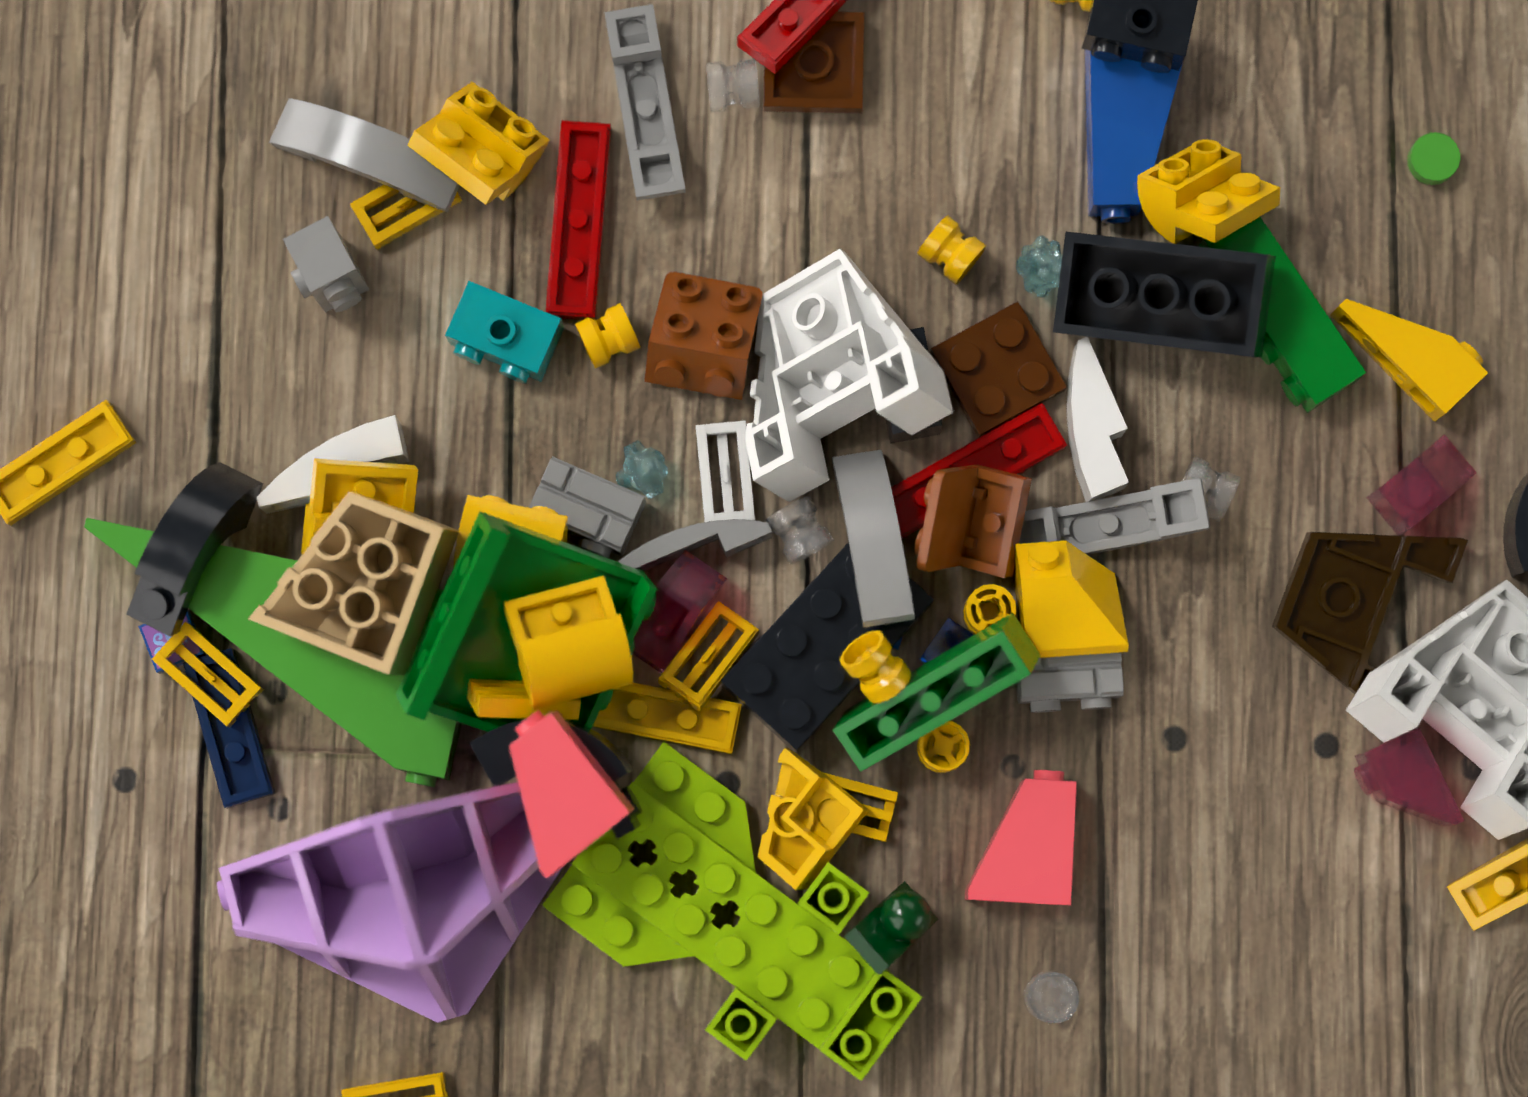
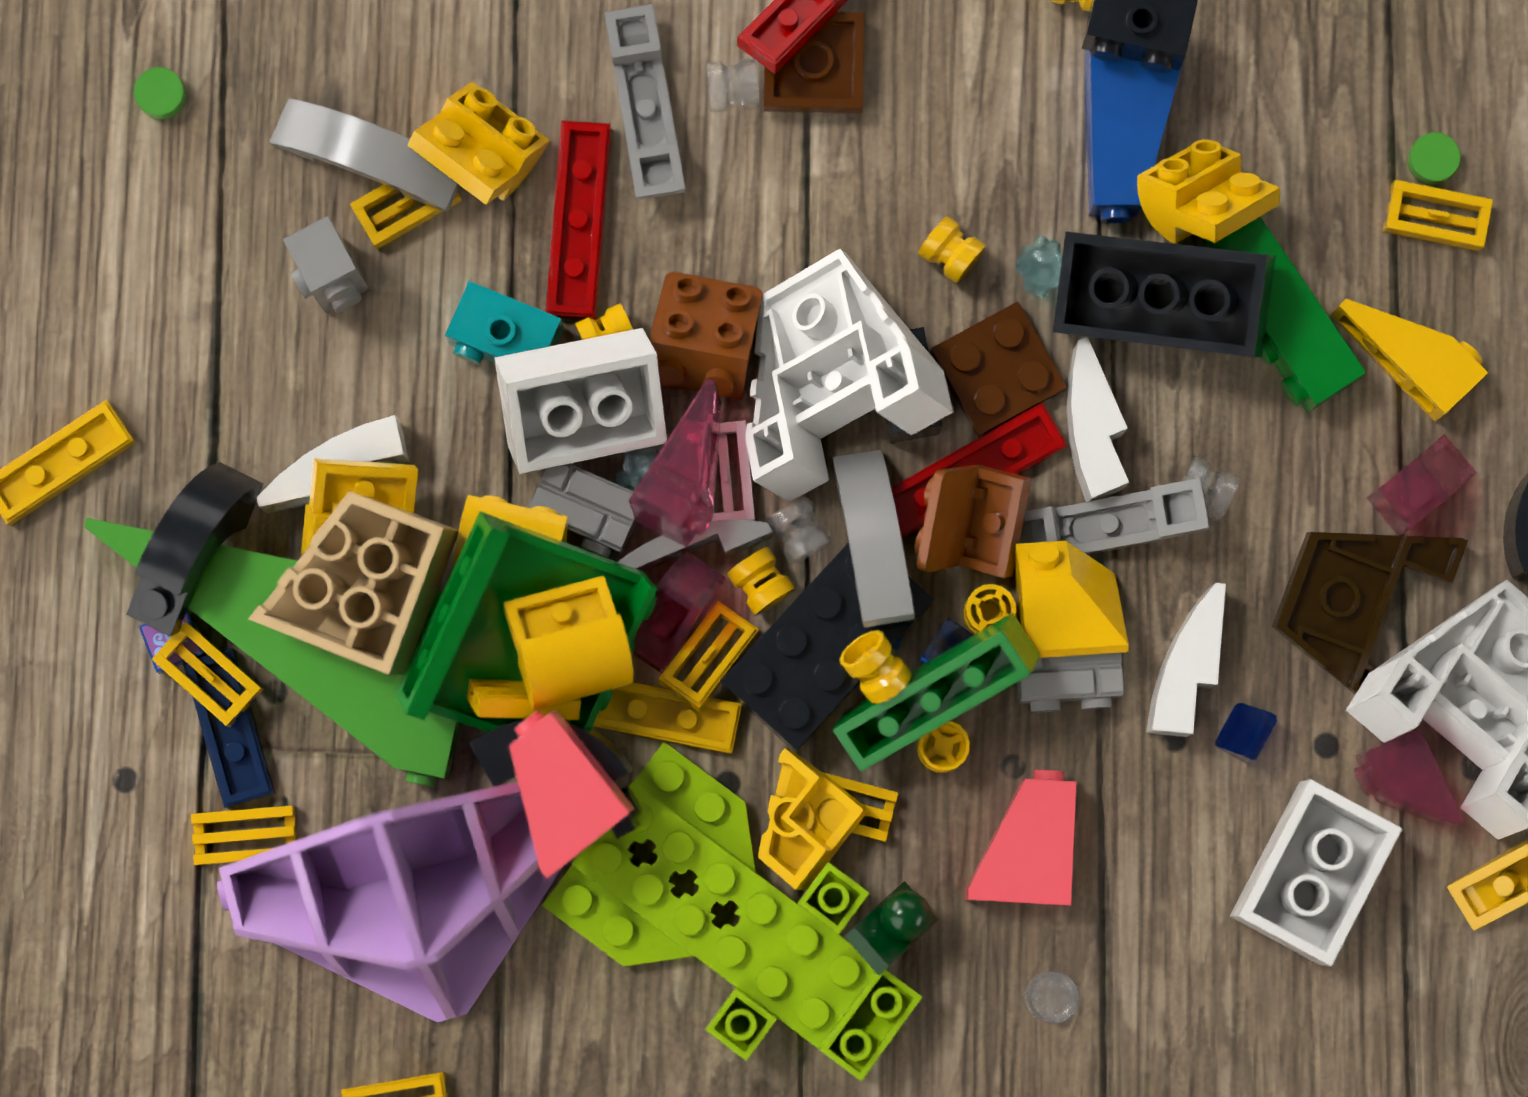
(160, 93): none -> bright green tile
(201, 838): none -> yellow tile
(581, 400): none -> white brick
(680, 484): none -> clear pink slope
(755, 571): none -> yellow wheel
(1189, 664): none -> white slope
(1245, 732): none -> clear blue slope
(1316, 872): none -> white brick
(1434, 234): none -> yellow tile

